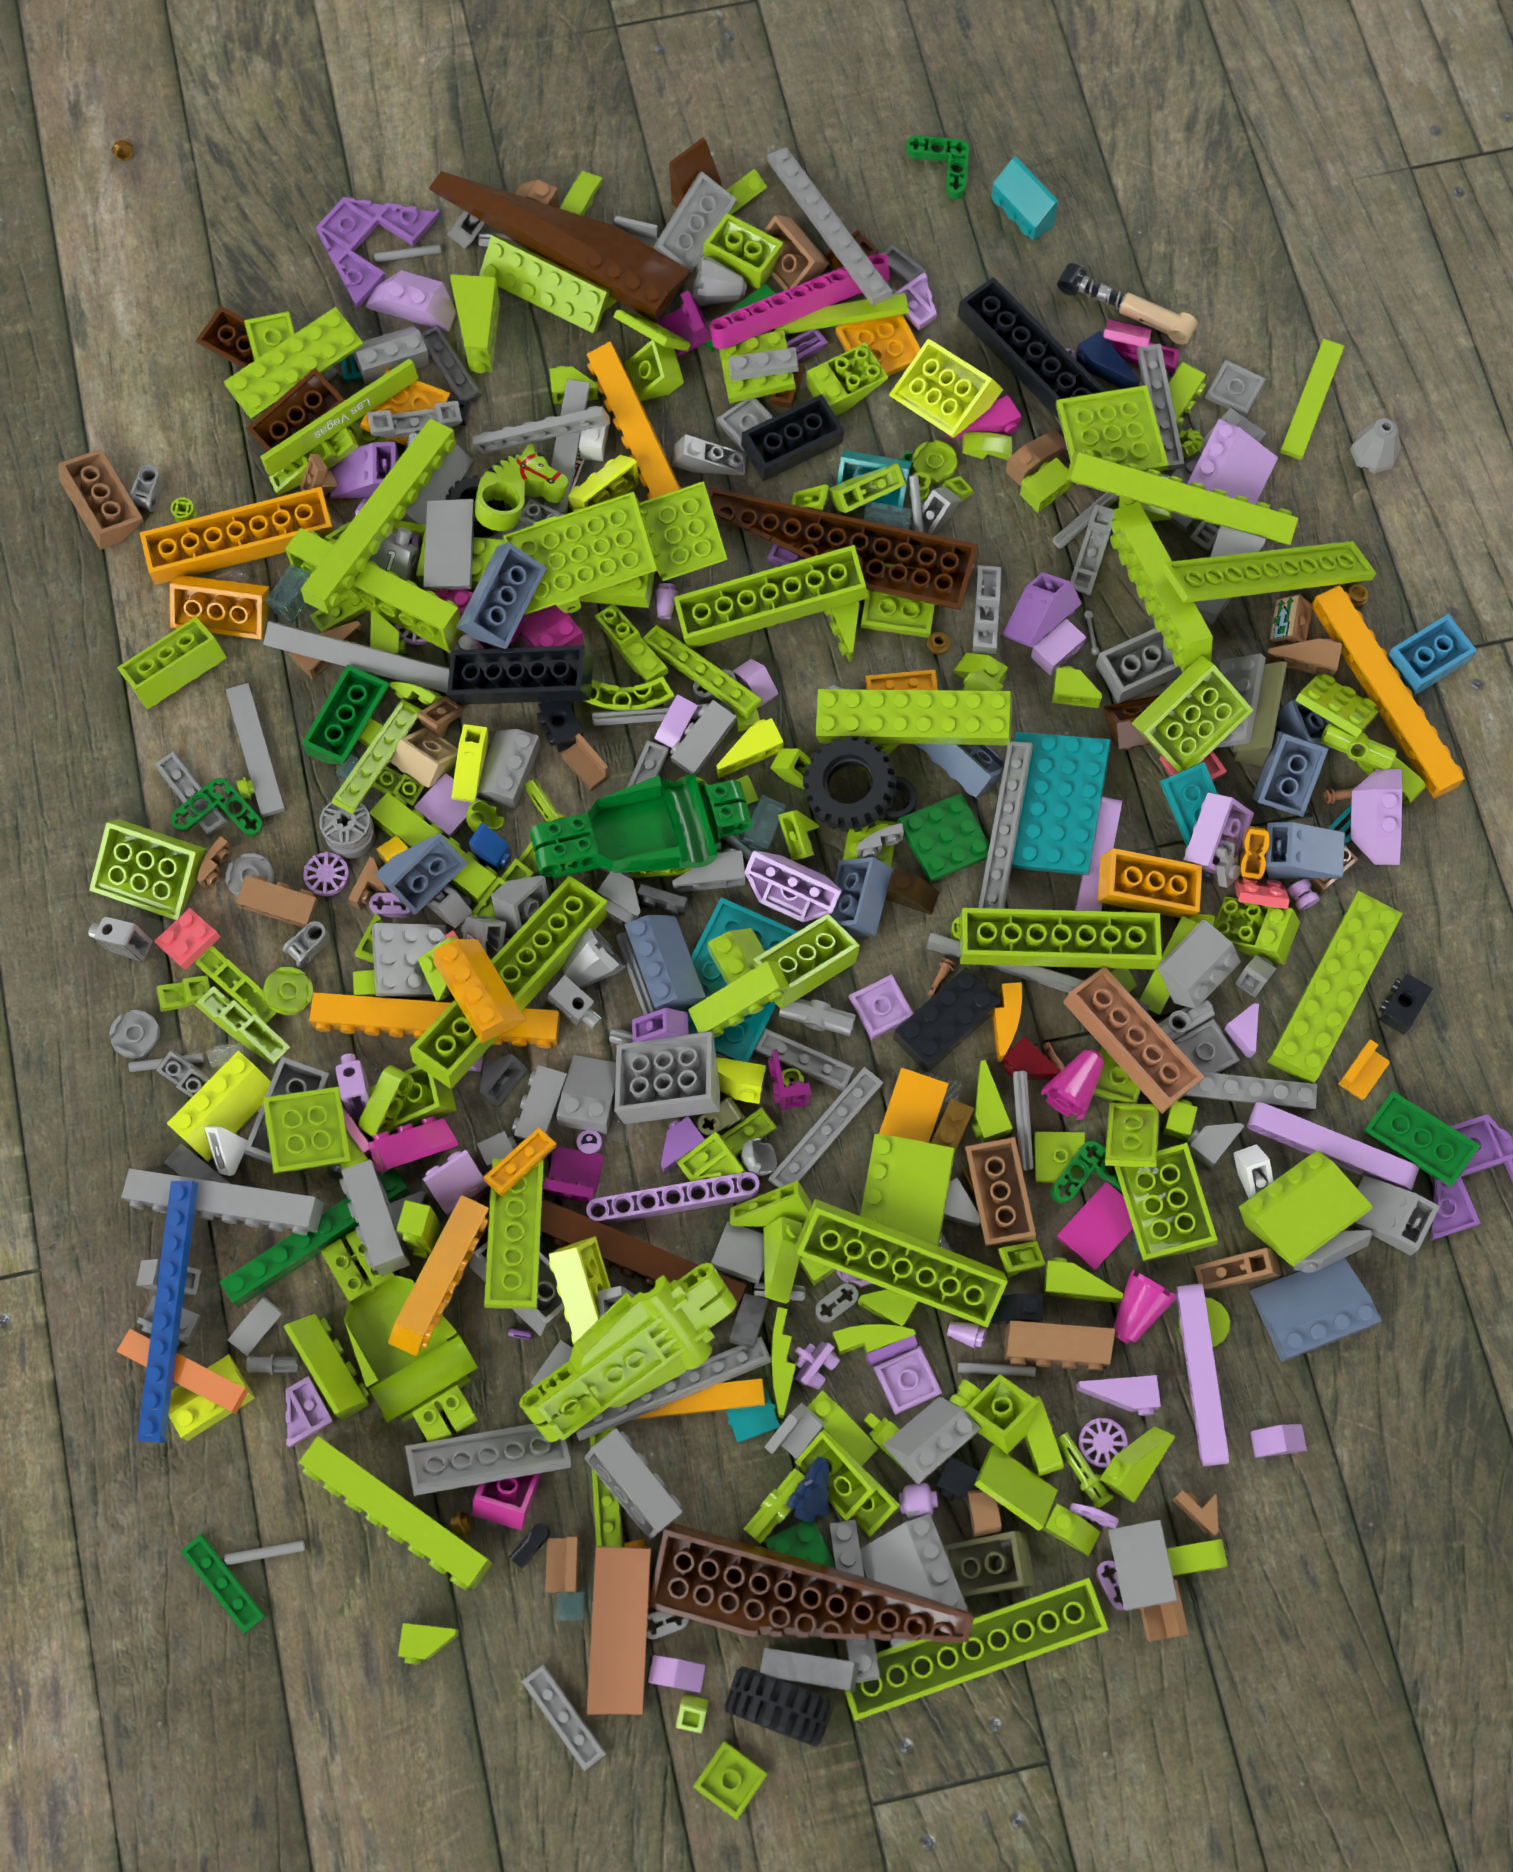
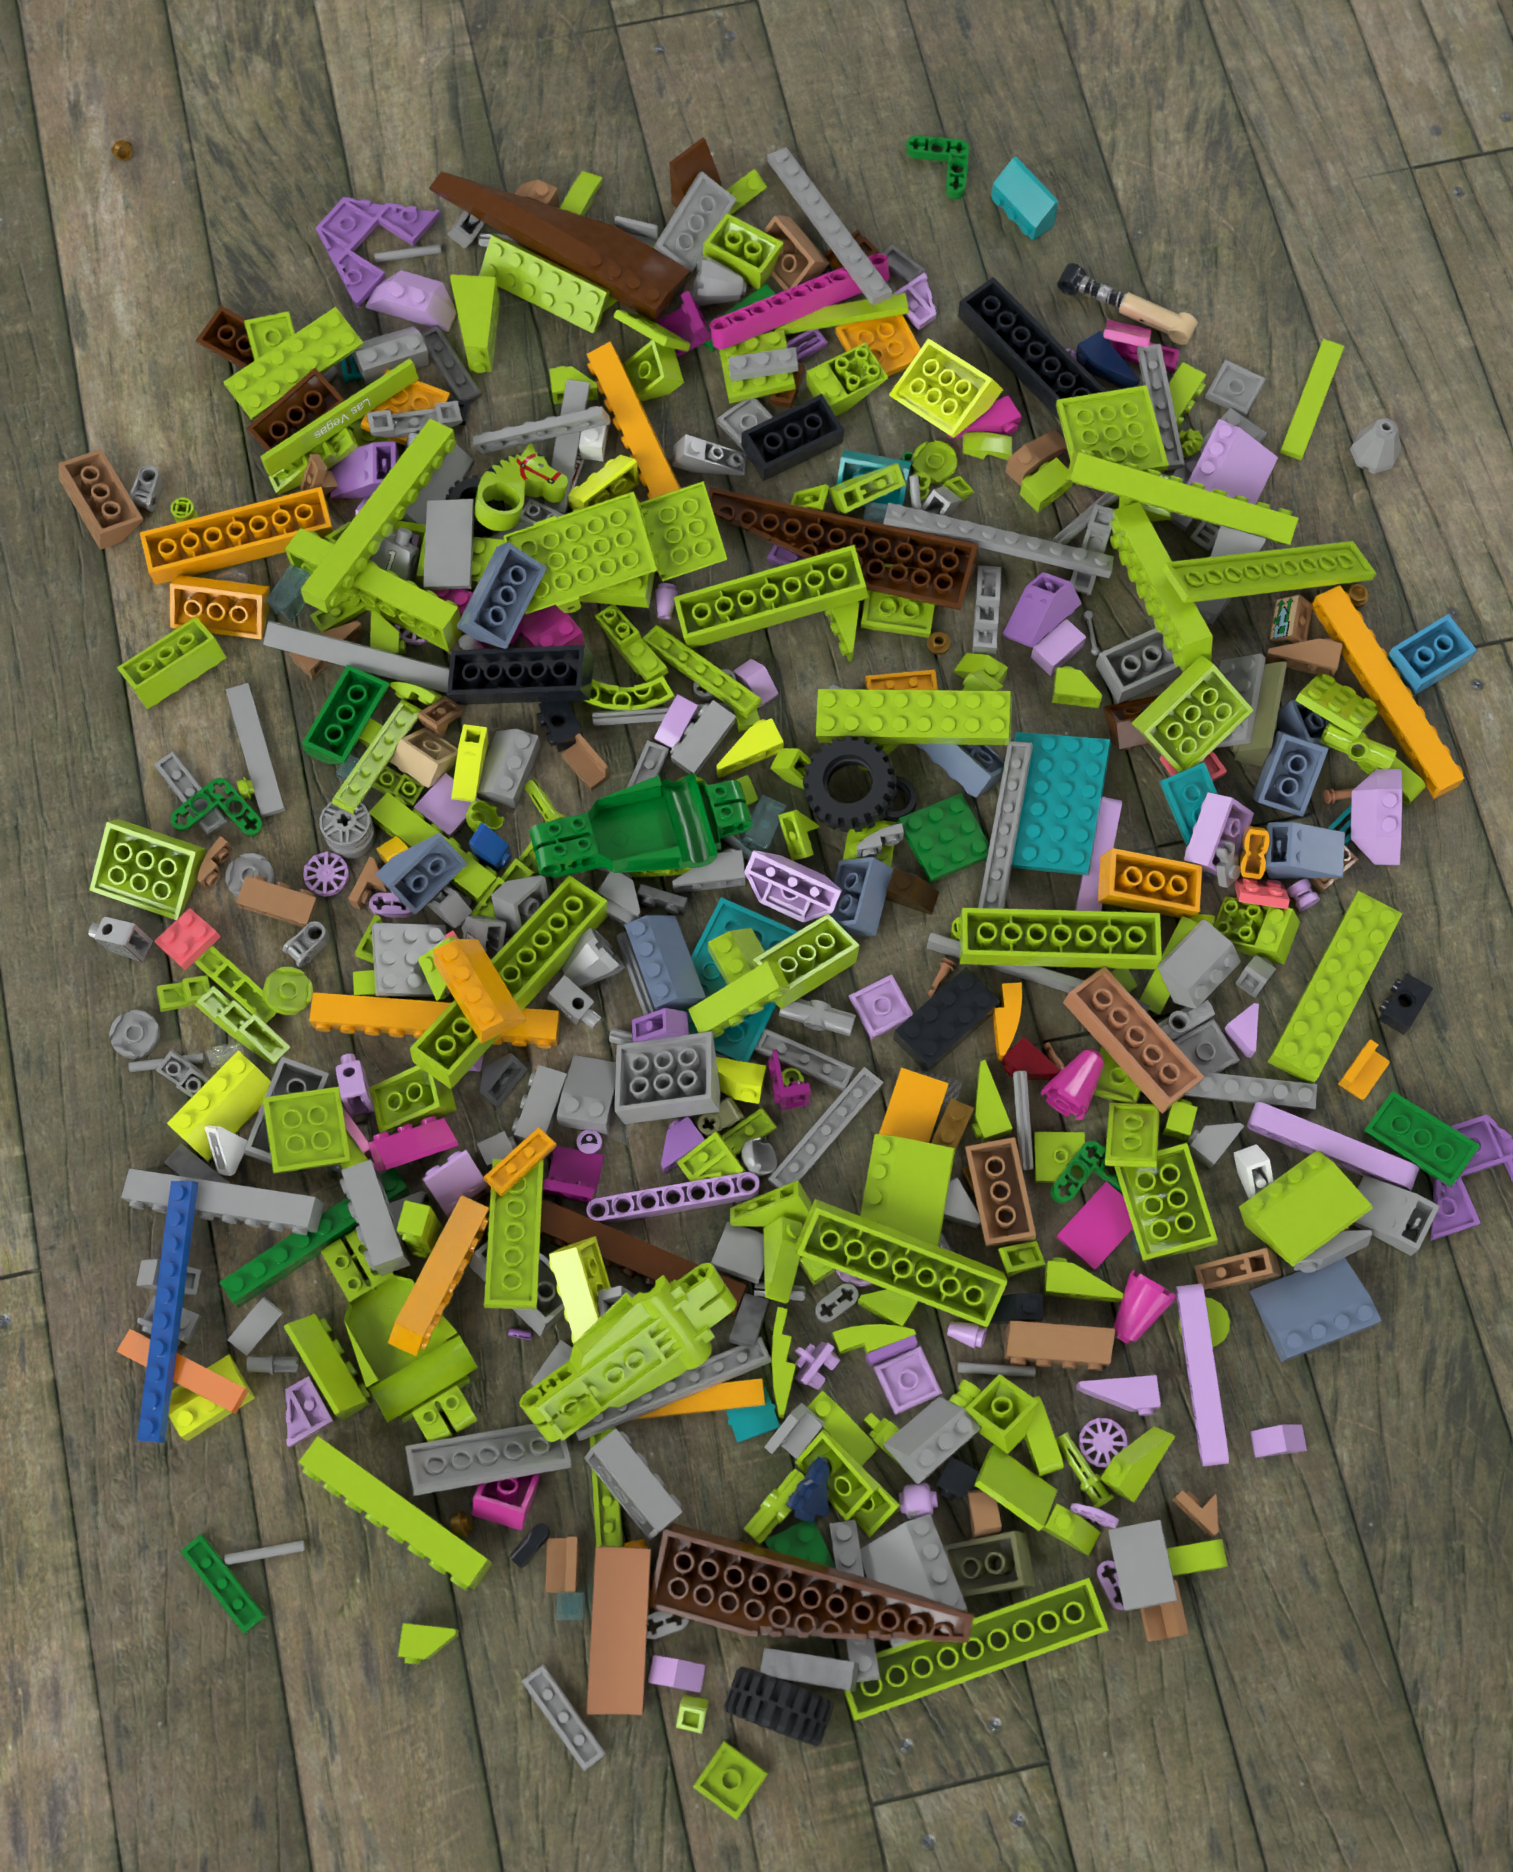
(386, 1101): lime beam -> none
(1000, 540): none -> light grey plate

